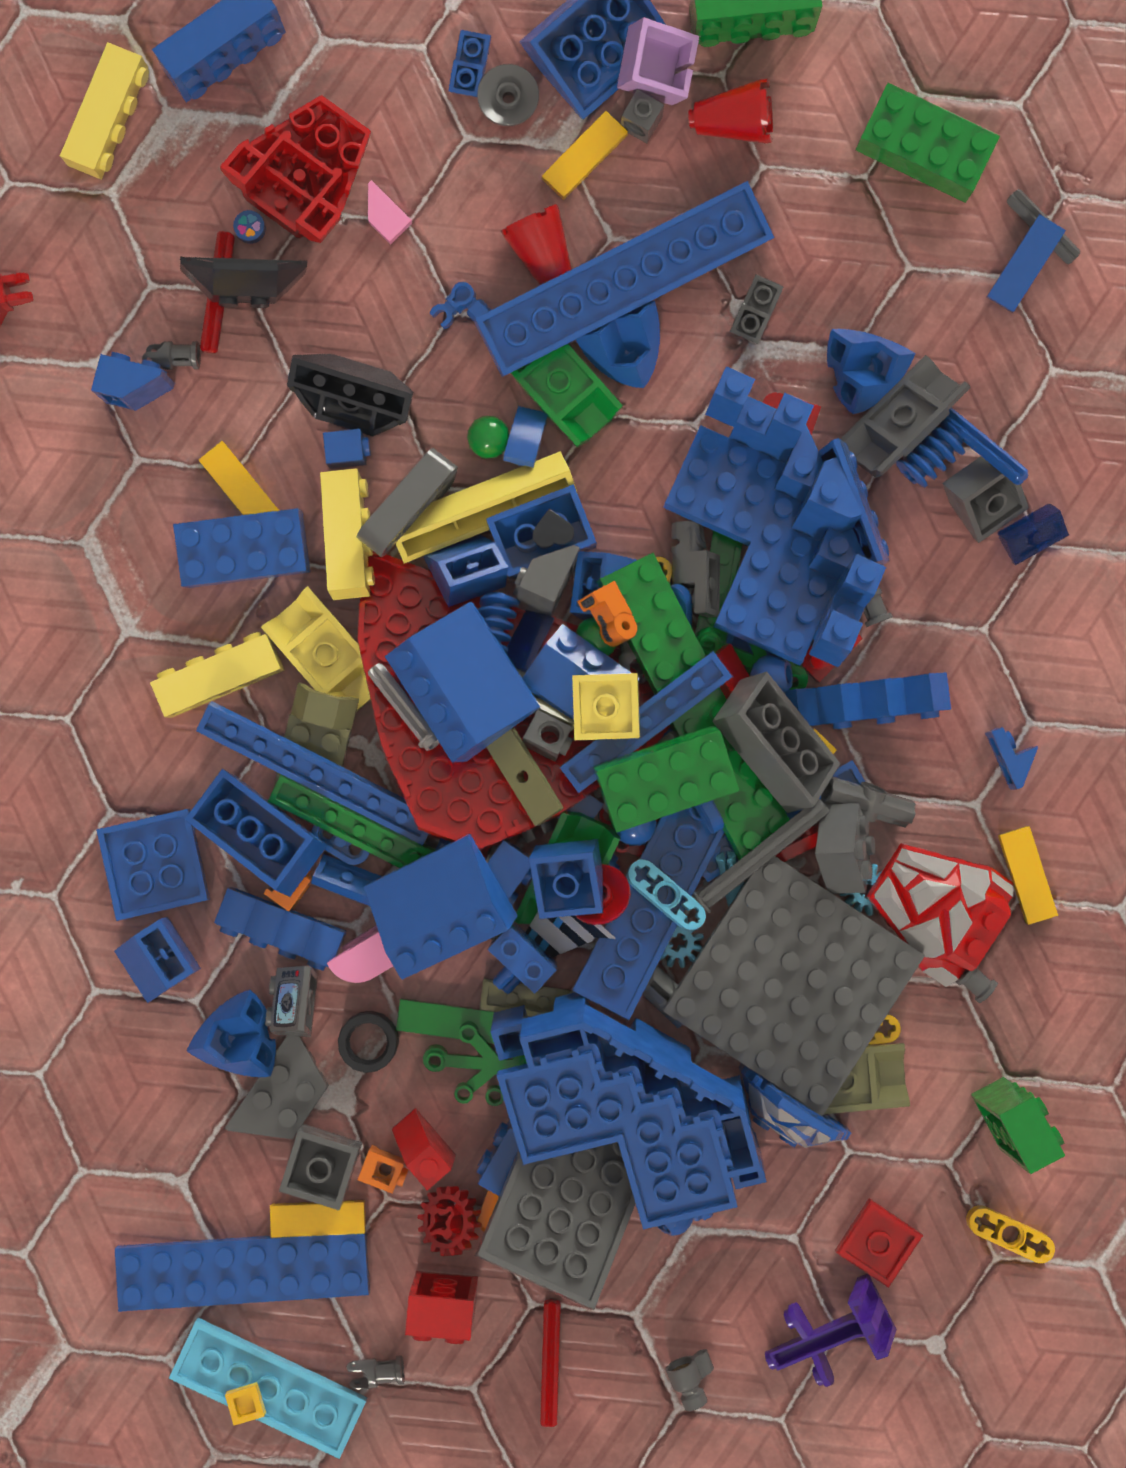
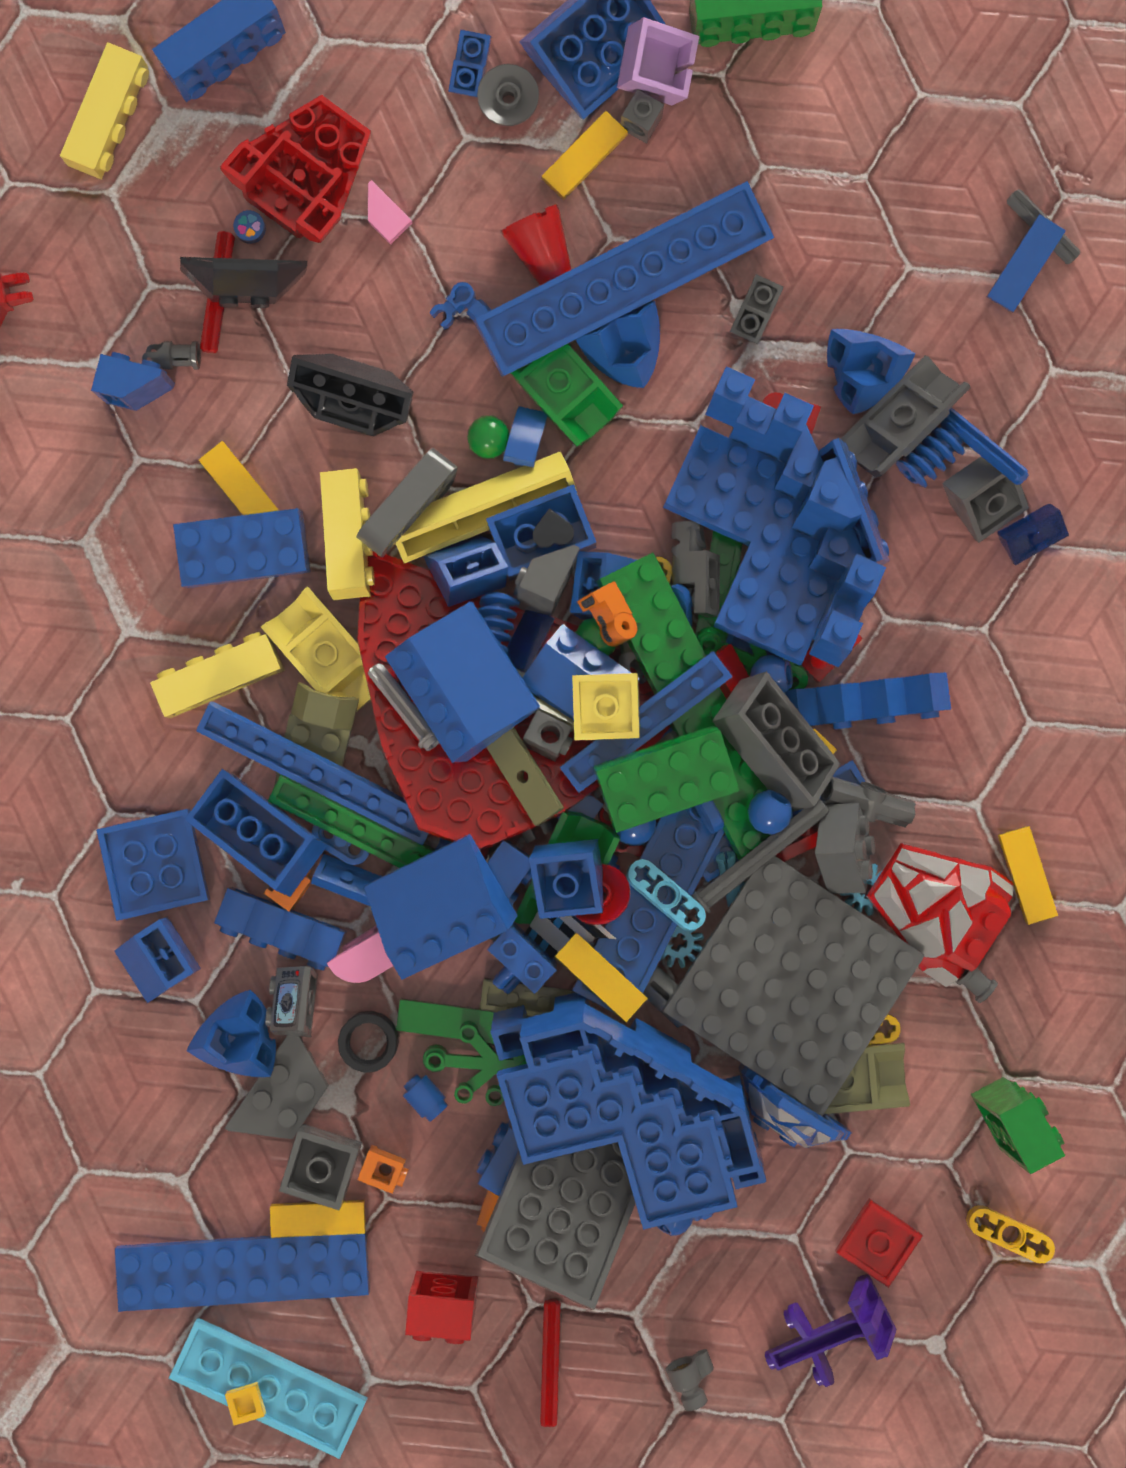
(346, 448): blue brick -> none
(377, 1372): dark grey piece -> none
(423, 1149): red slope -> none
(424, 1097): none -> blue brick
(449, 1221): red gear -> none
(600, 977): none -> yellow tile
(736, 114): red cone -> none
(769, 812): none -> blue piece
(876, 610): dark grey bush -> none
(927, 142): green brick -> none
(1013, 765): blue slope -> none

